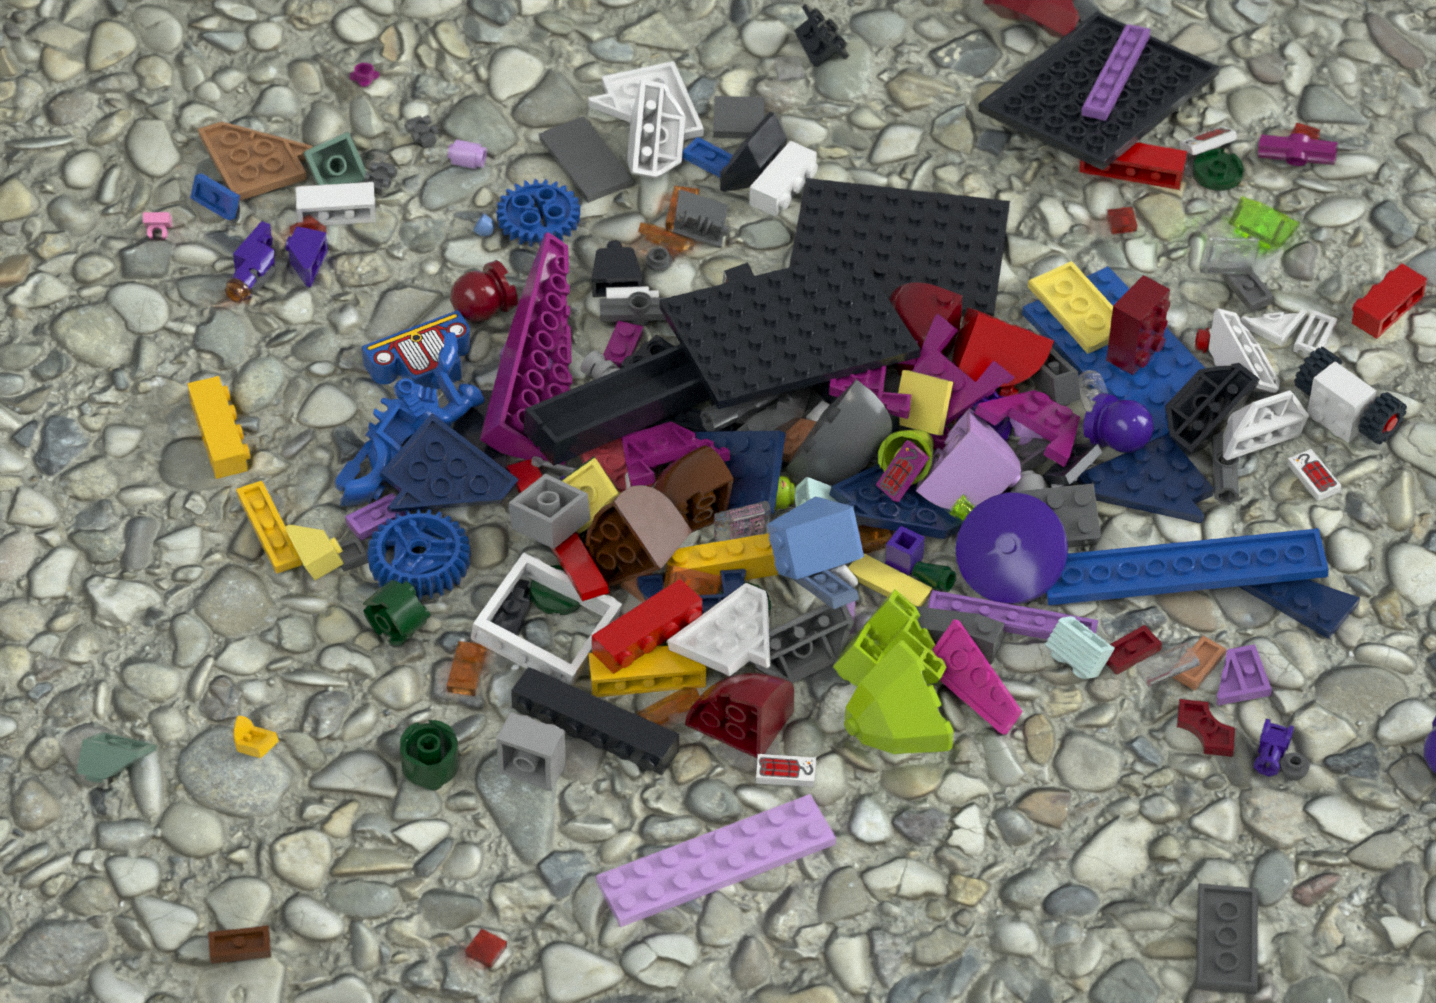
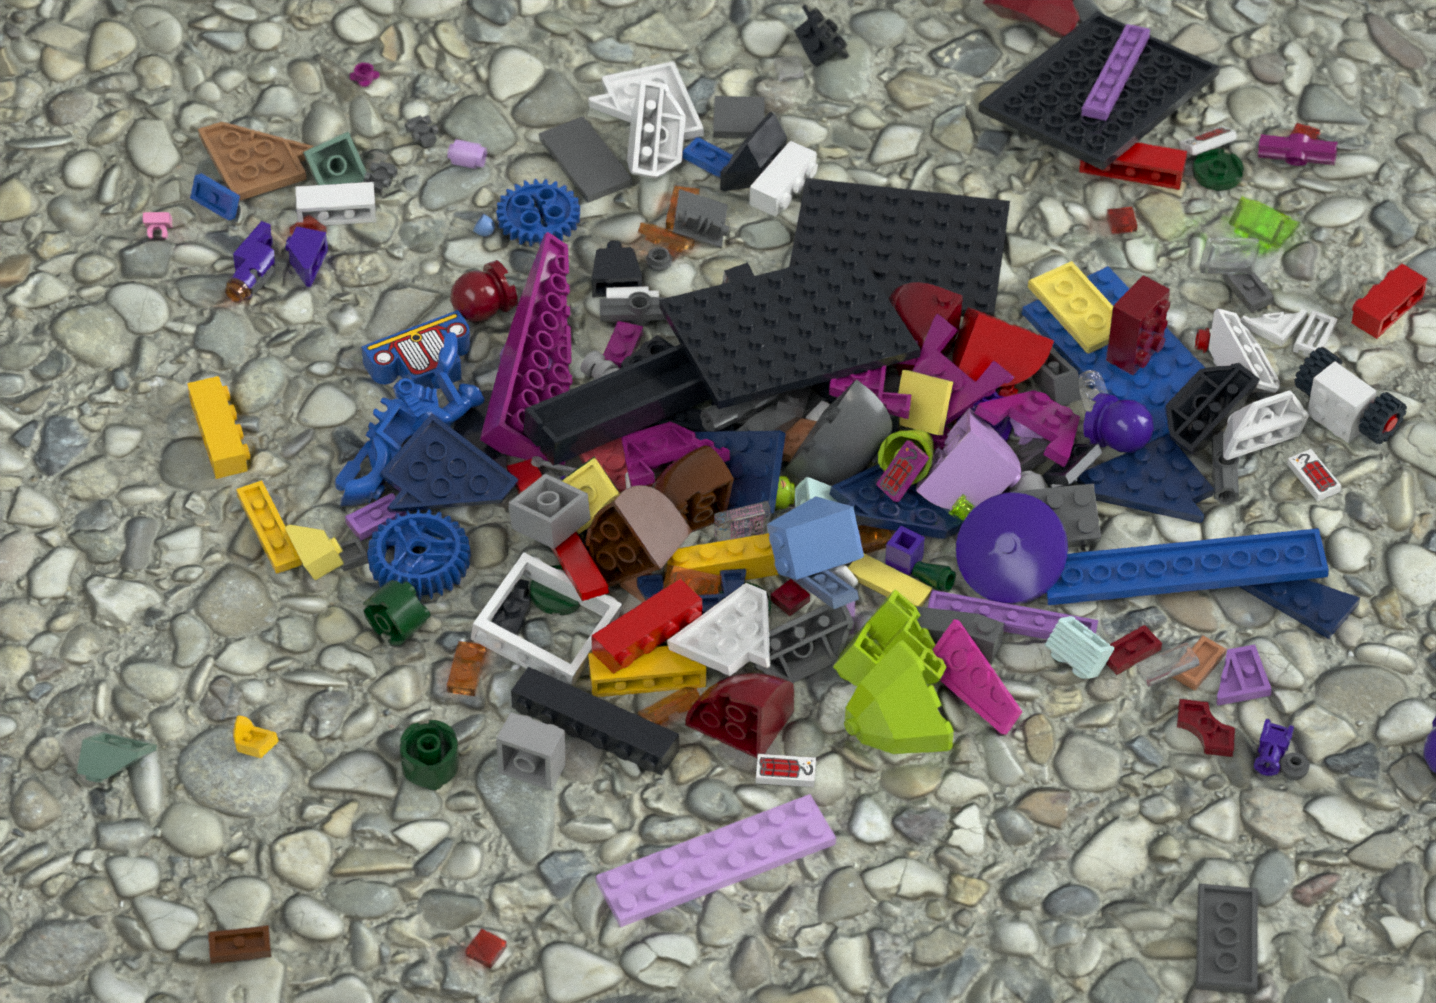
(790, 597): none -> dark red plate

